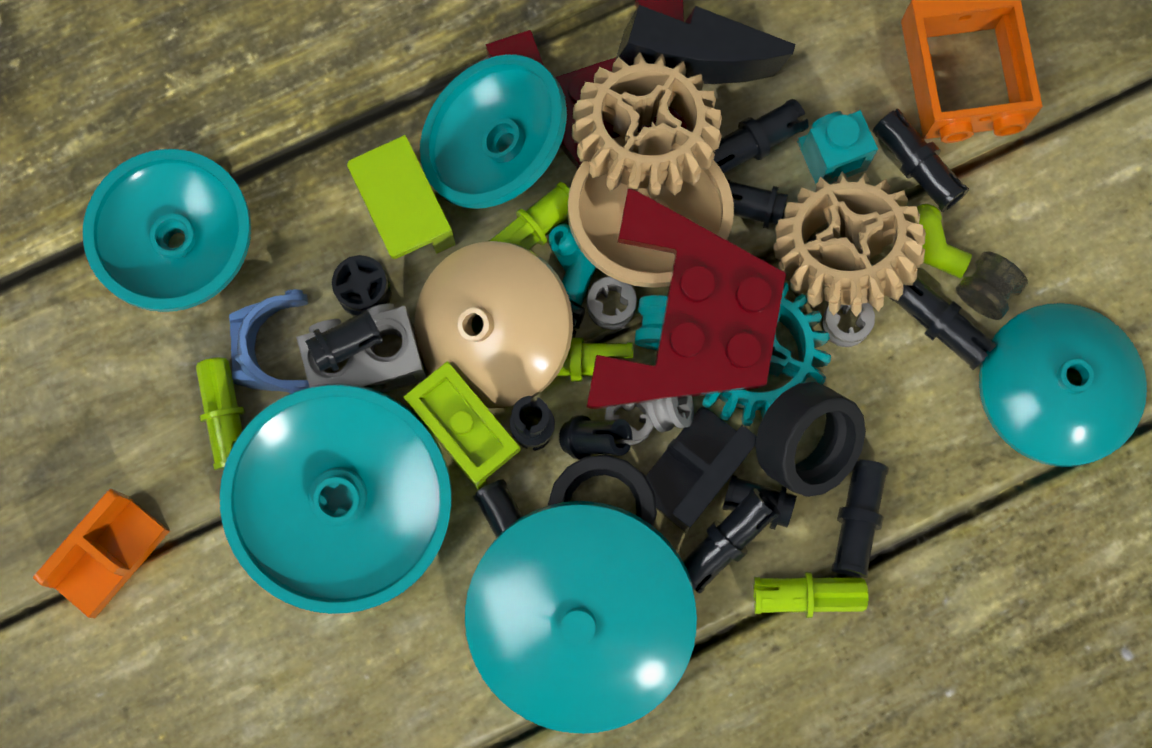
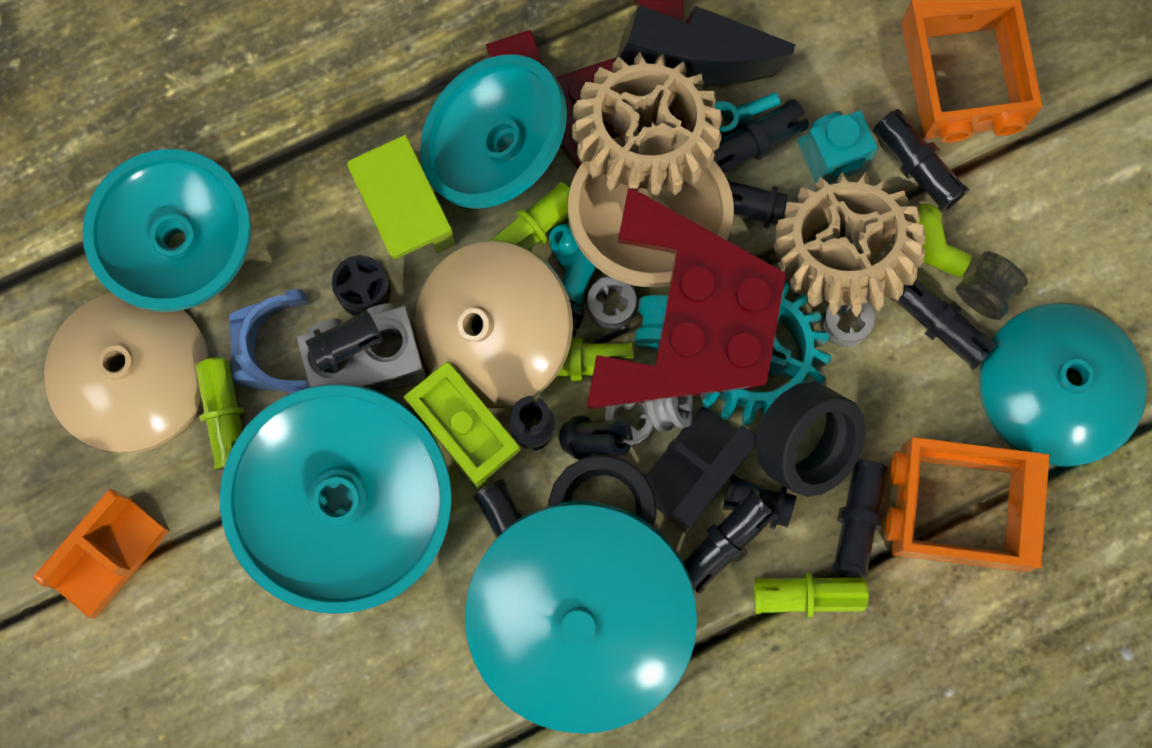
(145, 400): none -> tan dish
(738, 113): none -> teal hand
(1024, 513): none -> orange window

